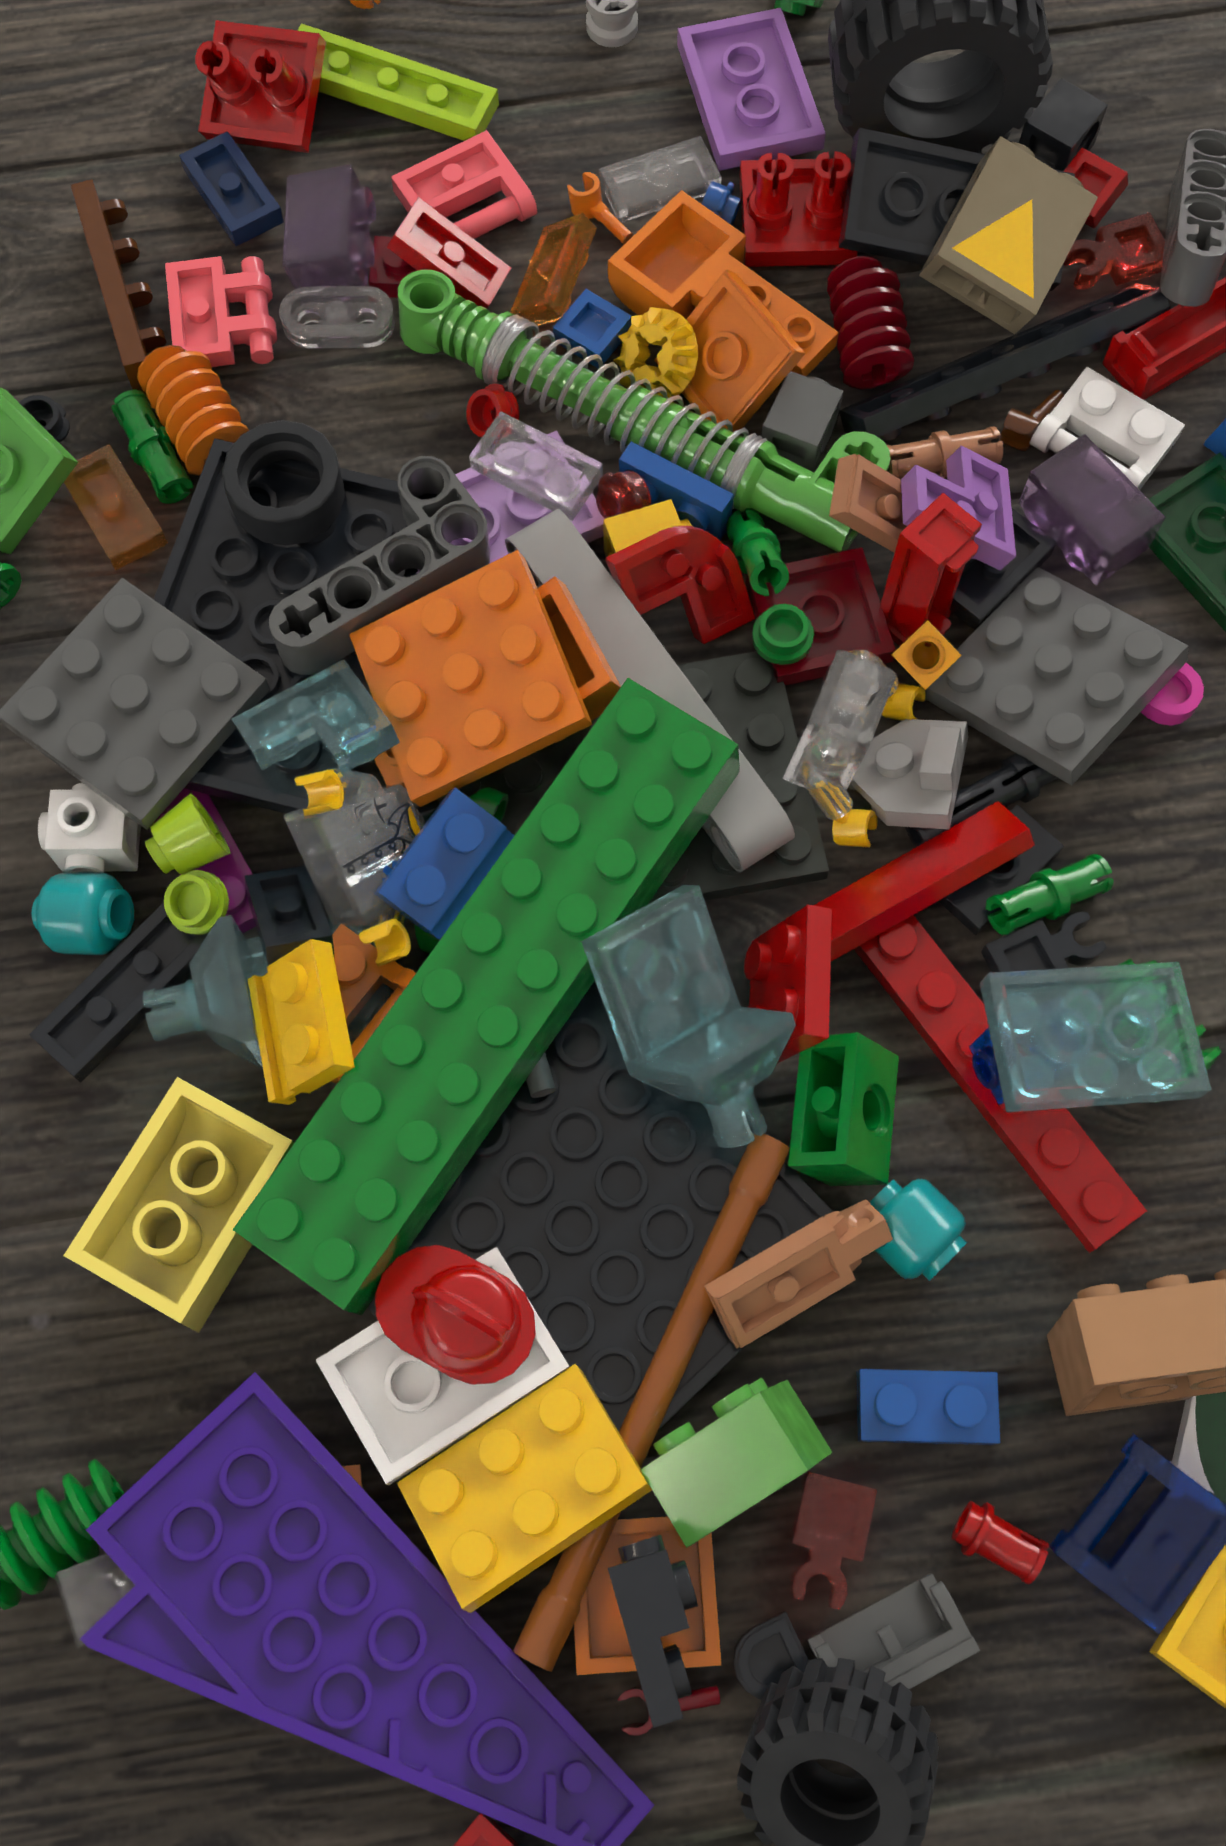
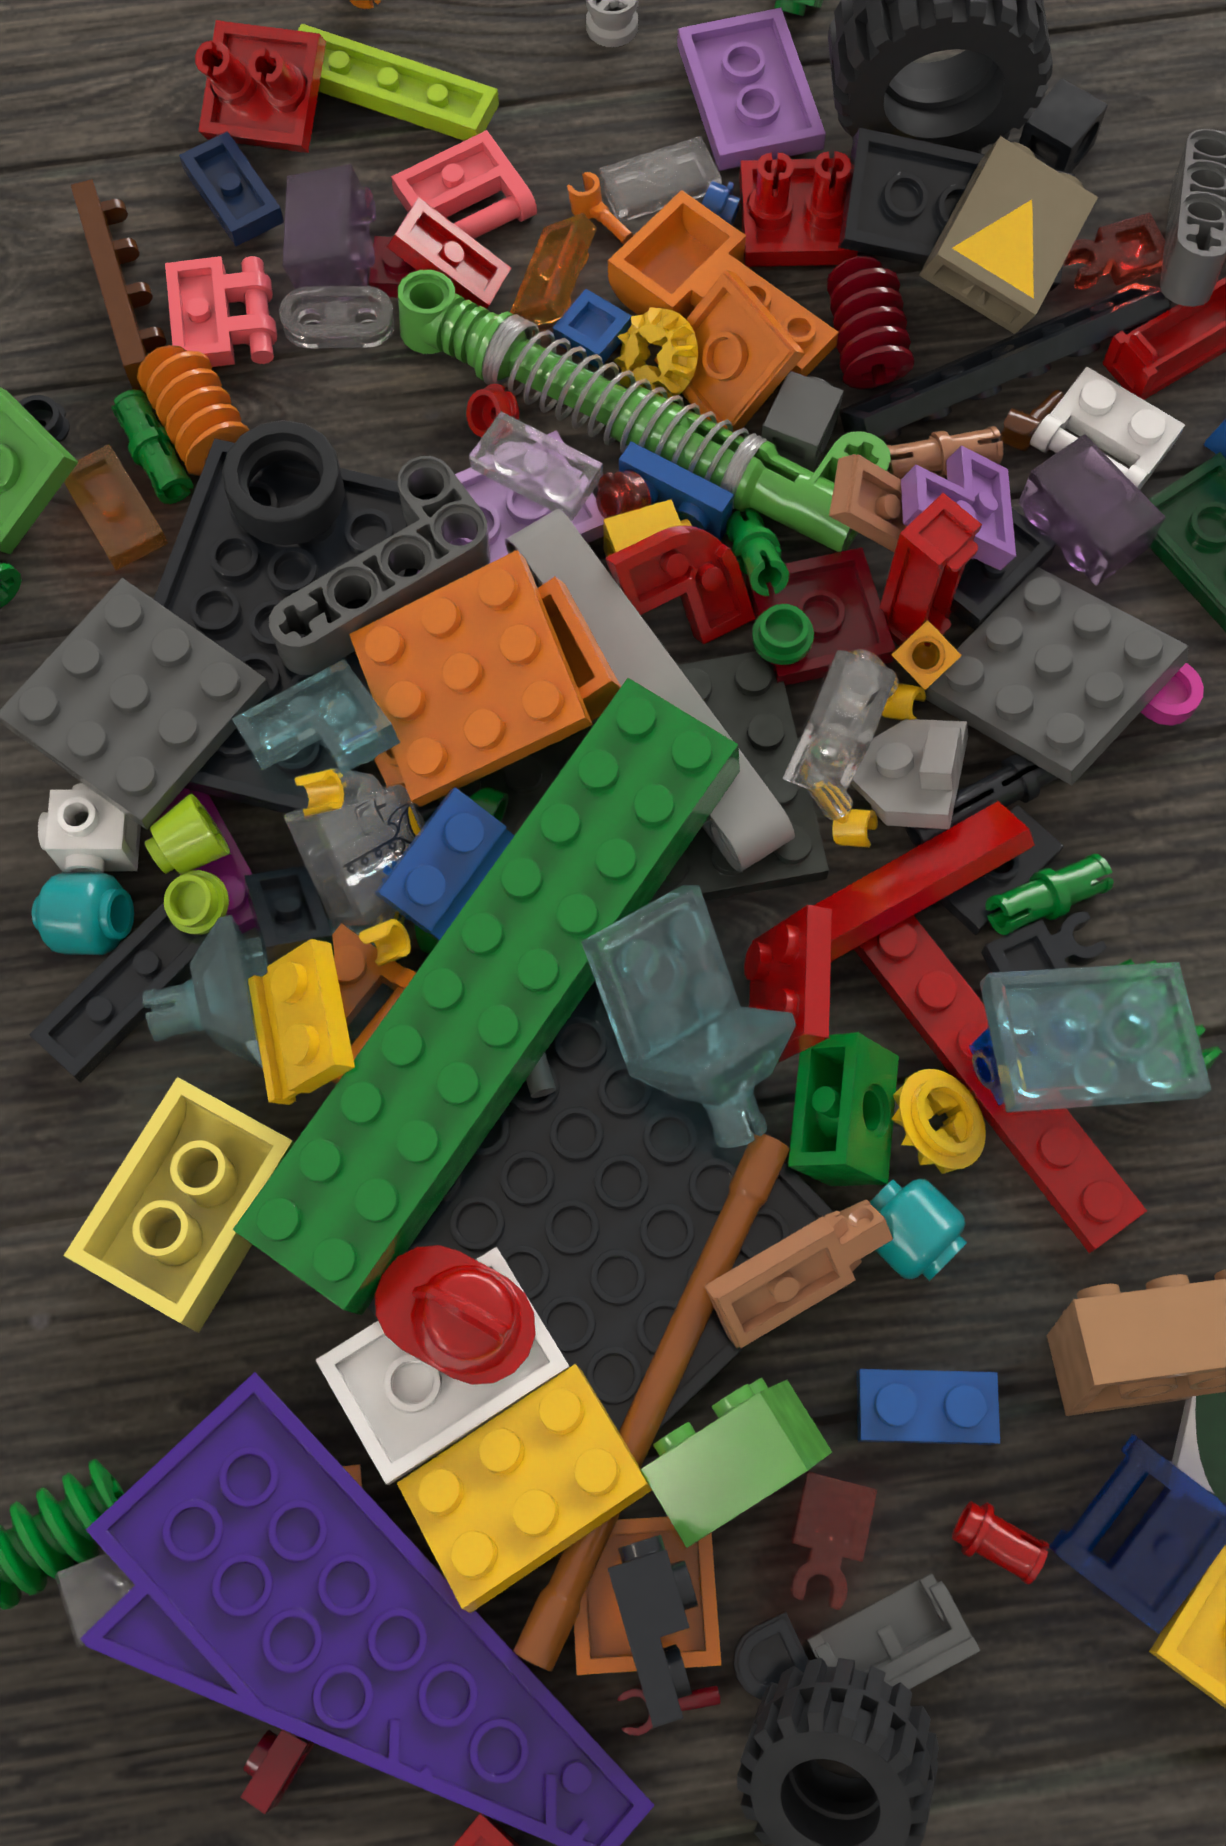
(273, 1768): none -> dark red plate
(963, 1133): none -> yellow gear
(1099, 178): red plate -> none

